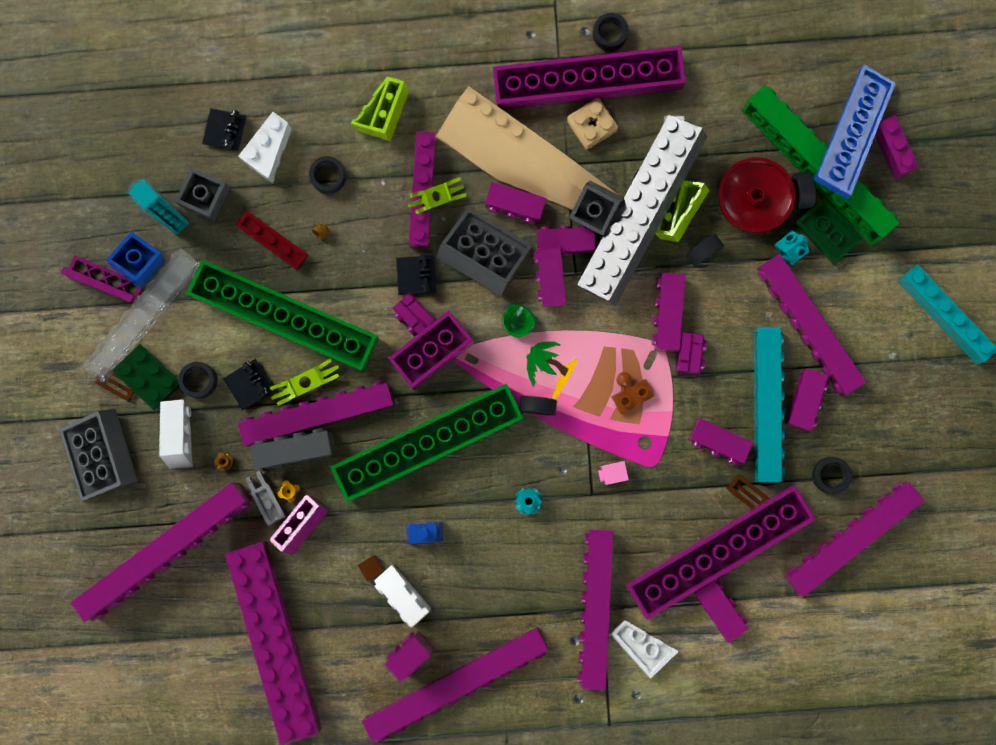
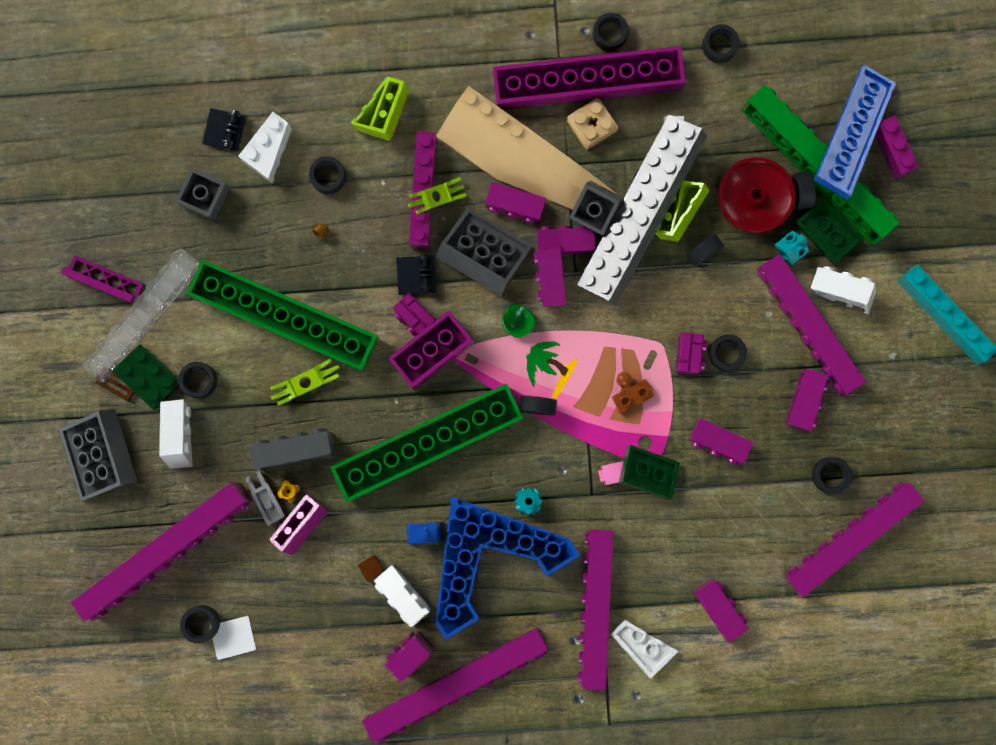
(135, 260): blue brick -> none
(158, 206): teal brick -> none
(184, 624): none -> black tyre
(228, 461): pearl gold plate -> none
(234, 638): none -> white sticker
(248, 384): black hinge -> none
(272, 240): dark red plate -> none
(273, 643): magenta brick -> none
(316, 414): magenta brick -> none
(467, 533): none -> blue wedge
(649, 472): none -> dark green plate
(669, 313): magenta brick -> none
(719, 551): magenta brick -> none
(727, 31): none -> black tyre
(734, 483): reddish brown tile -> none
(741, 348): none -> black tyre
(767, 404): teal brick -> none
(844, 288): none -> white wedge

